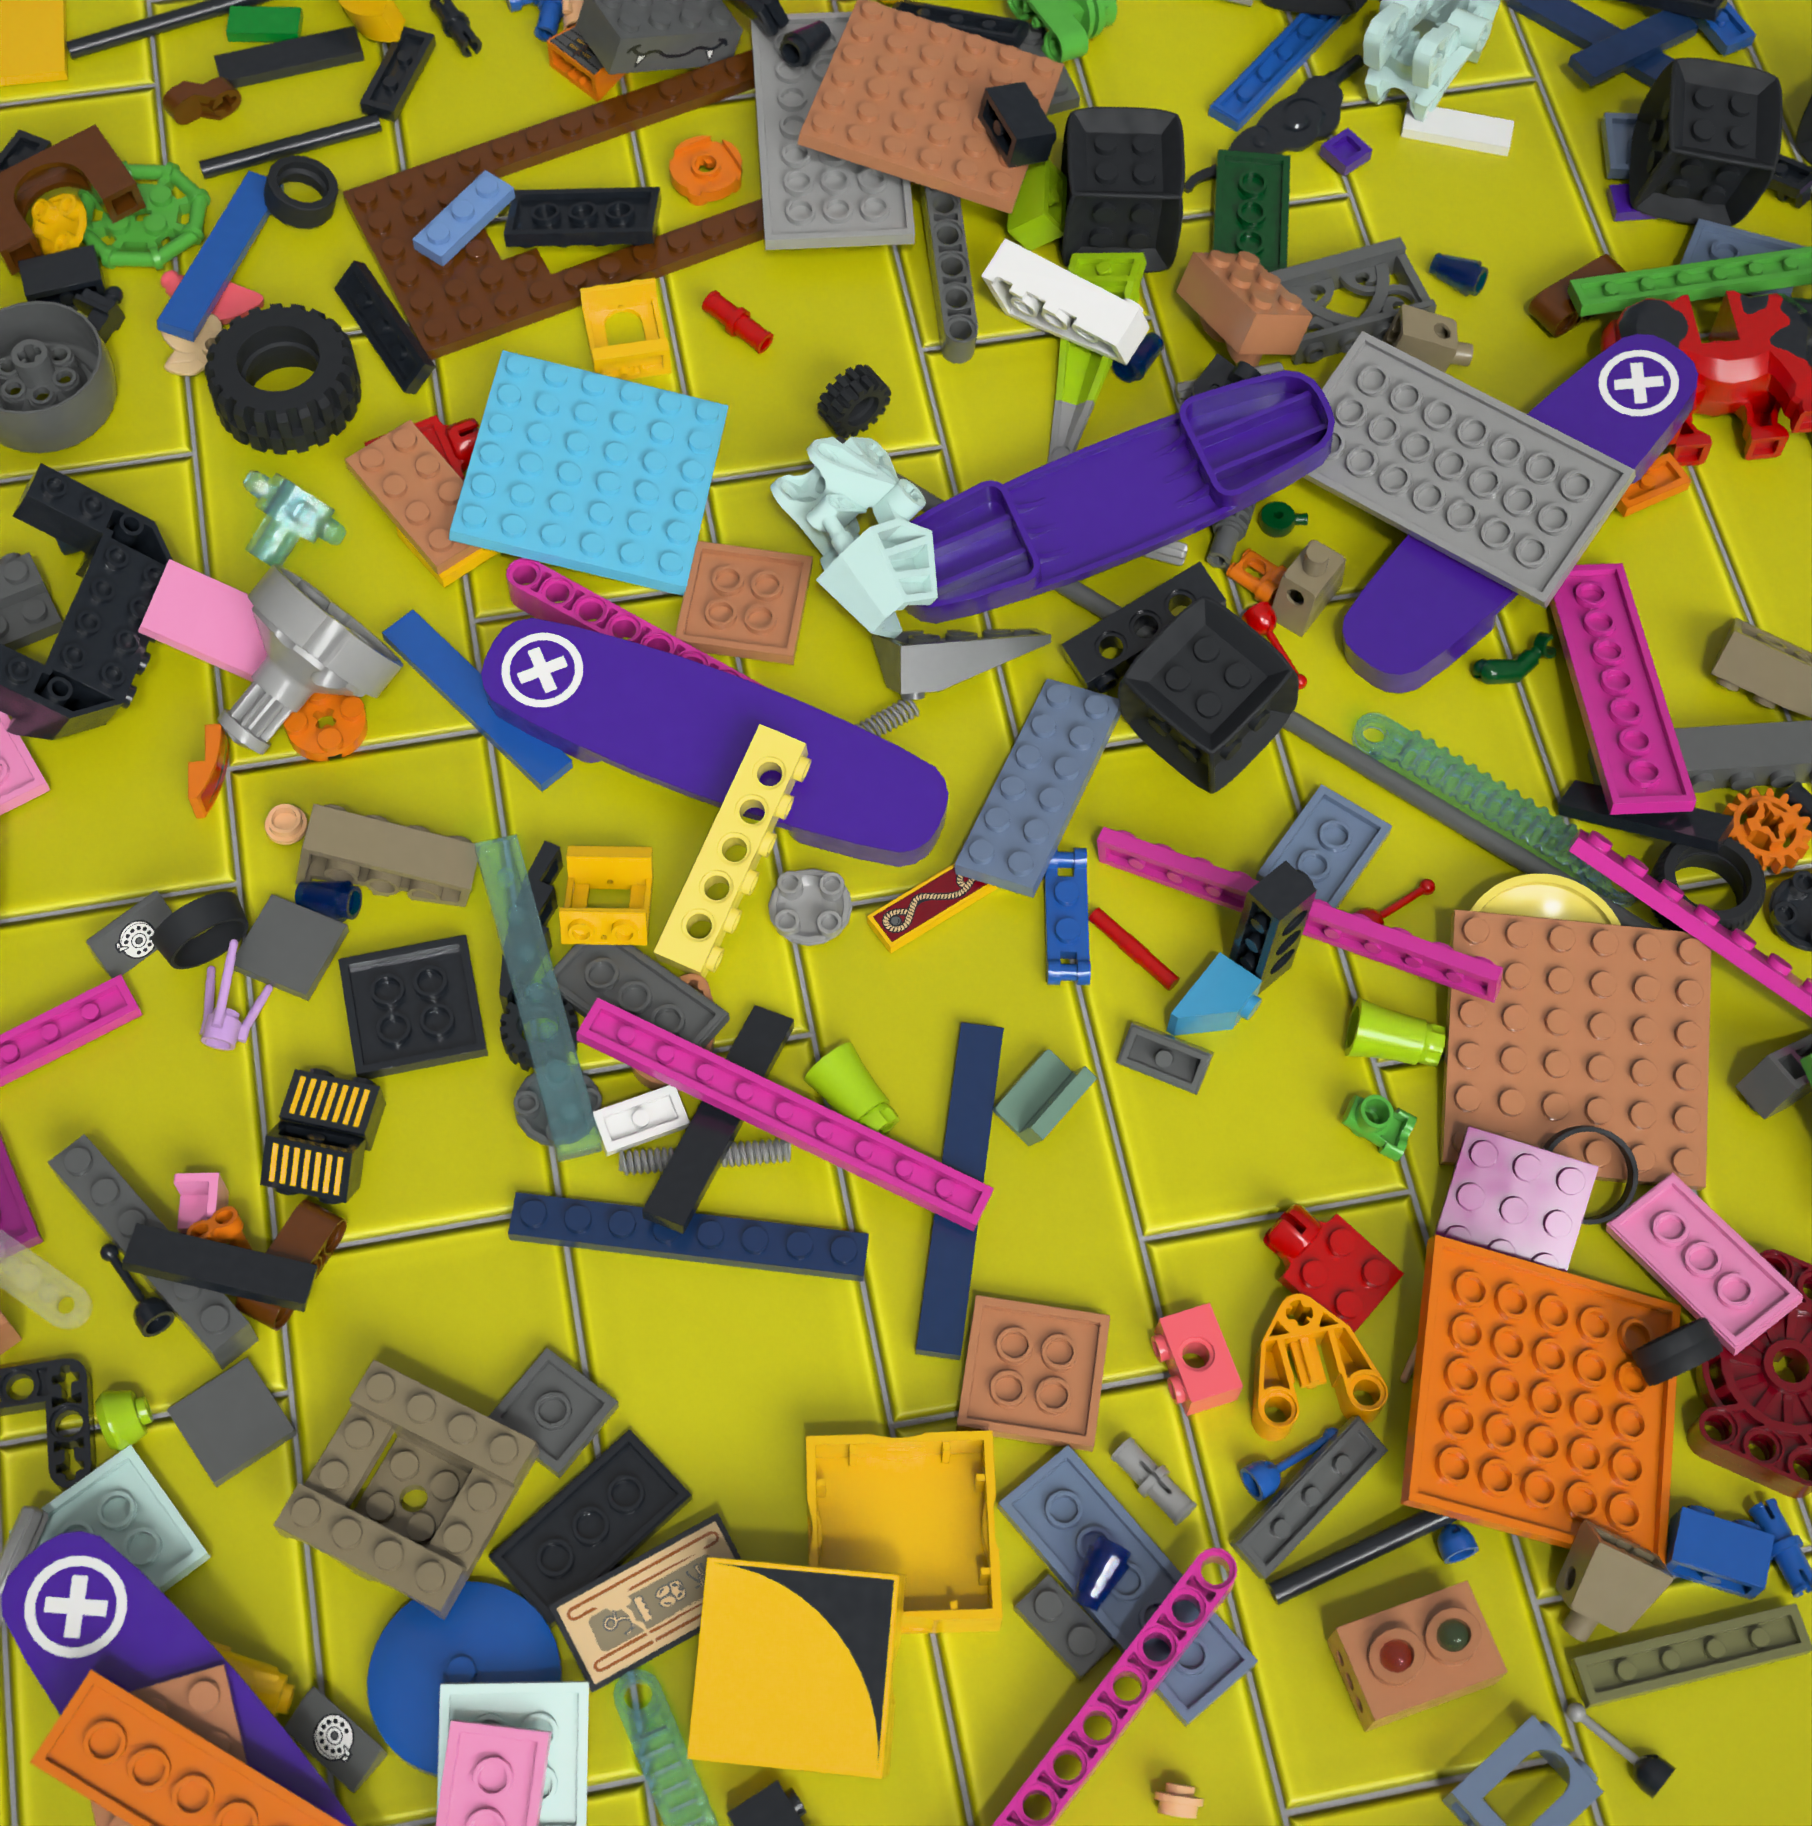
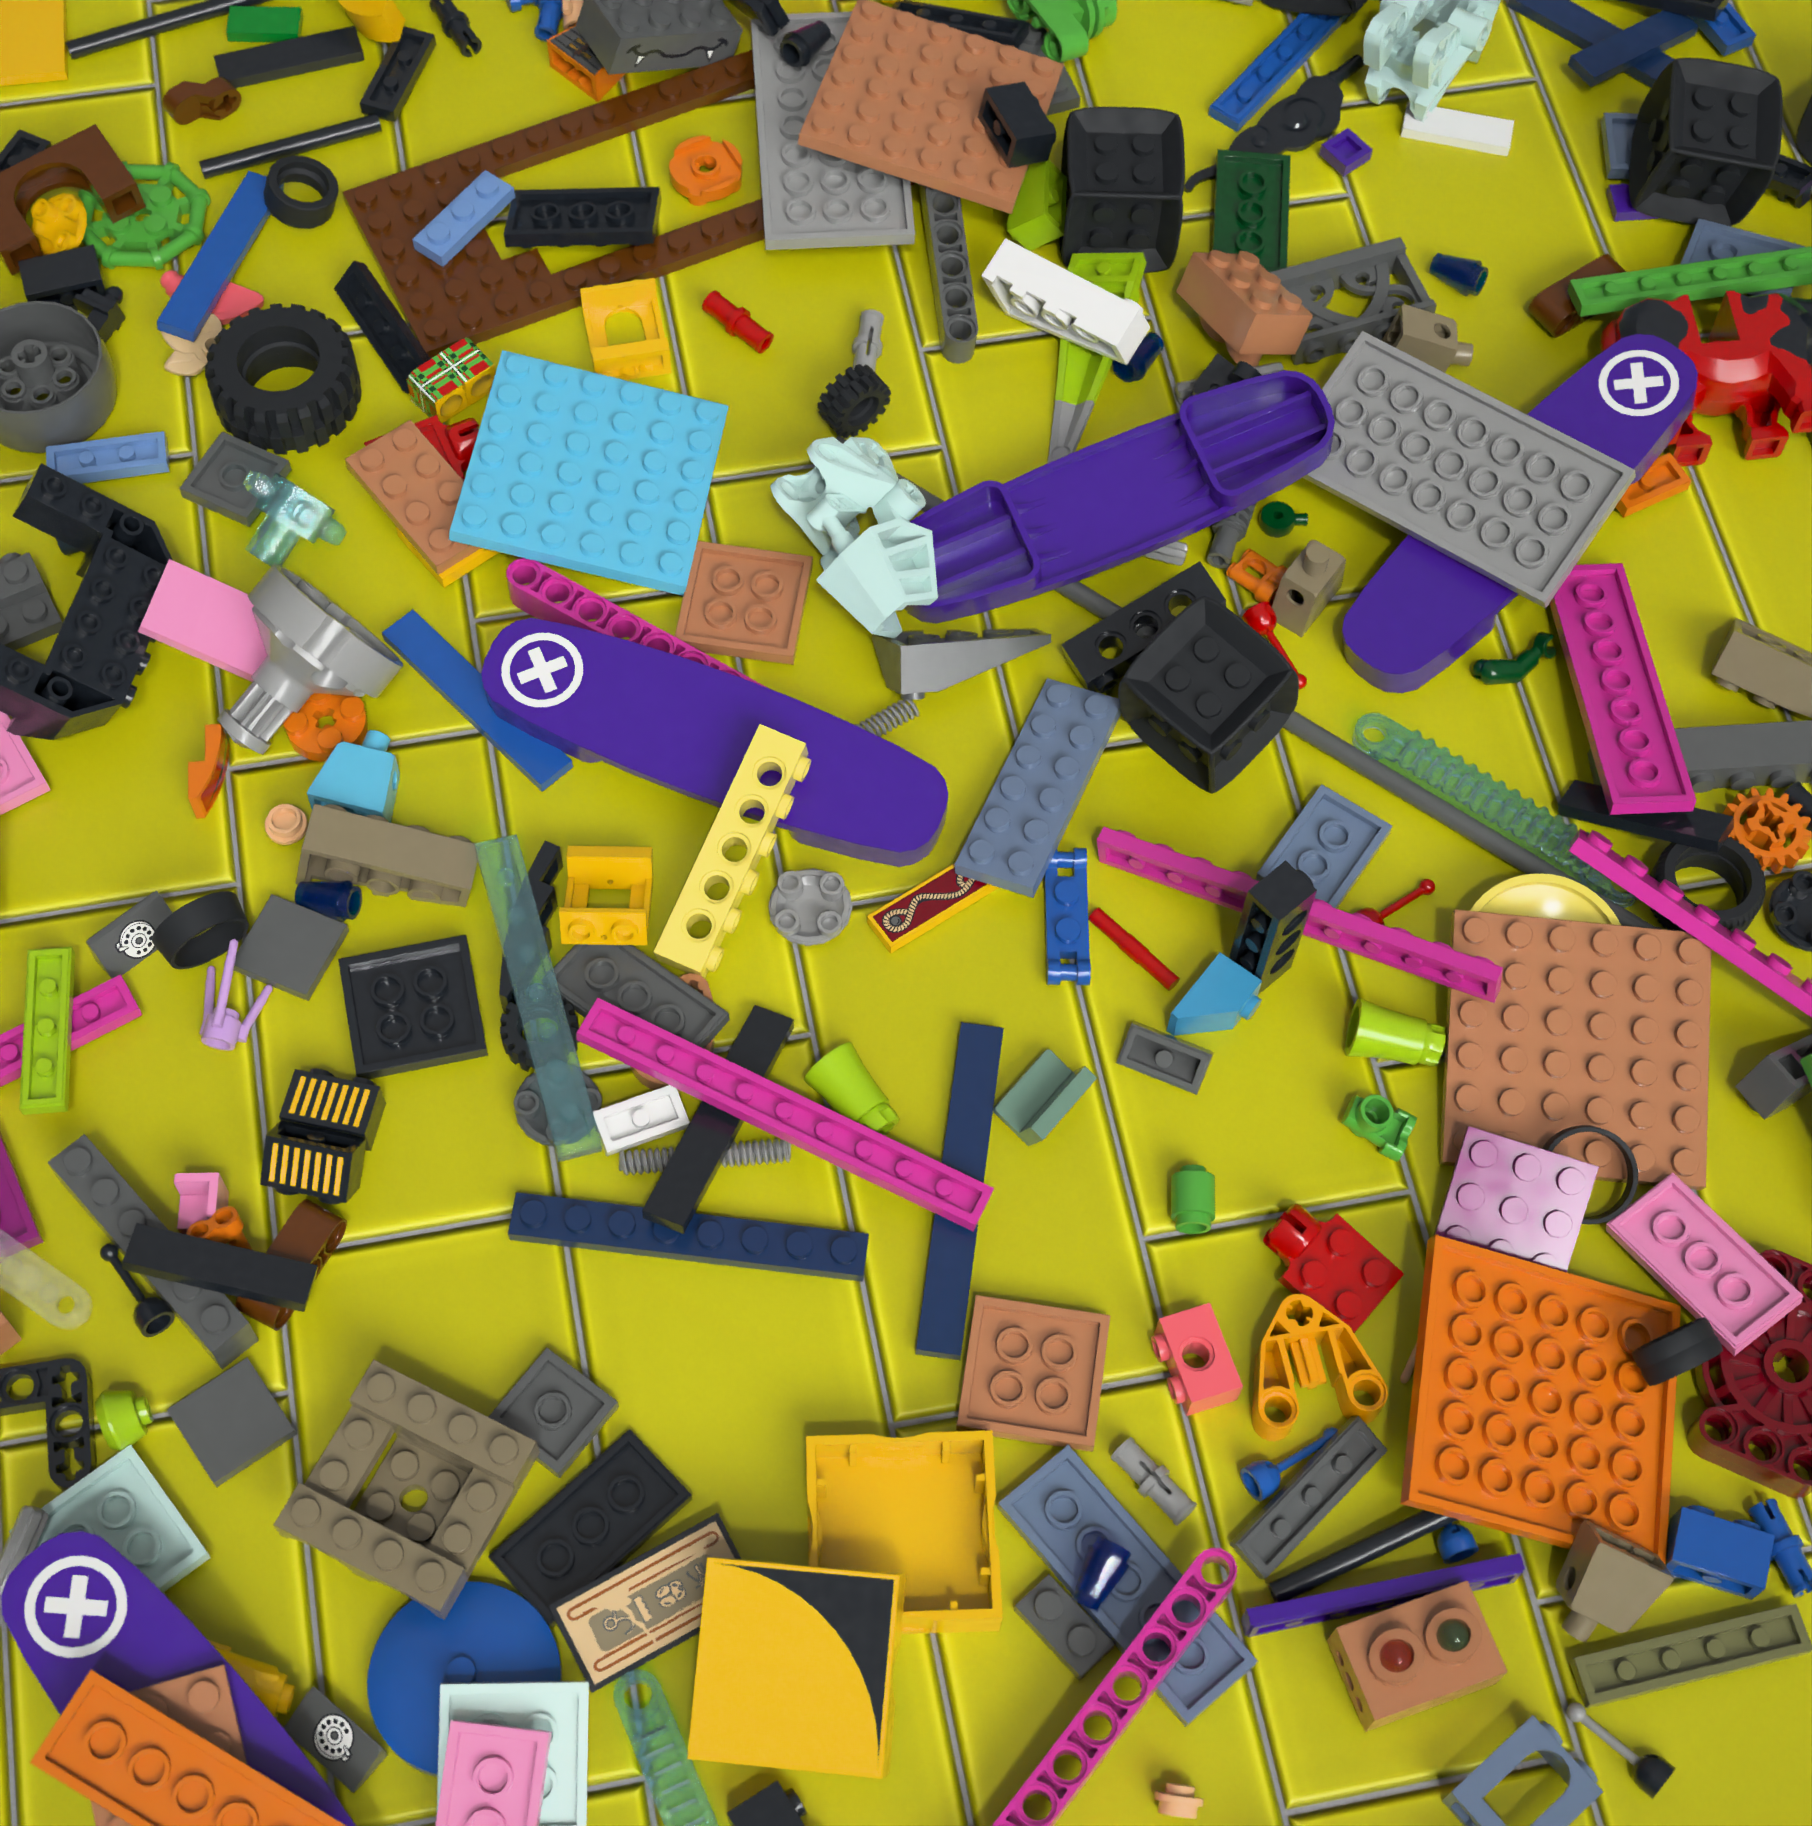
(47, 1031): none -> lime tile
(111, 457): none -> medium blue plate
(220, 477): none -> dark grey plate
(359, 778): none -> medium azure torso
(451, 380): none -> piece
(870, 329): none -> light grey pin
(1193, 1199): none -> bright green brick
(1378, 1595): none -> dark purple tile

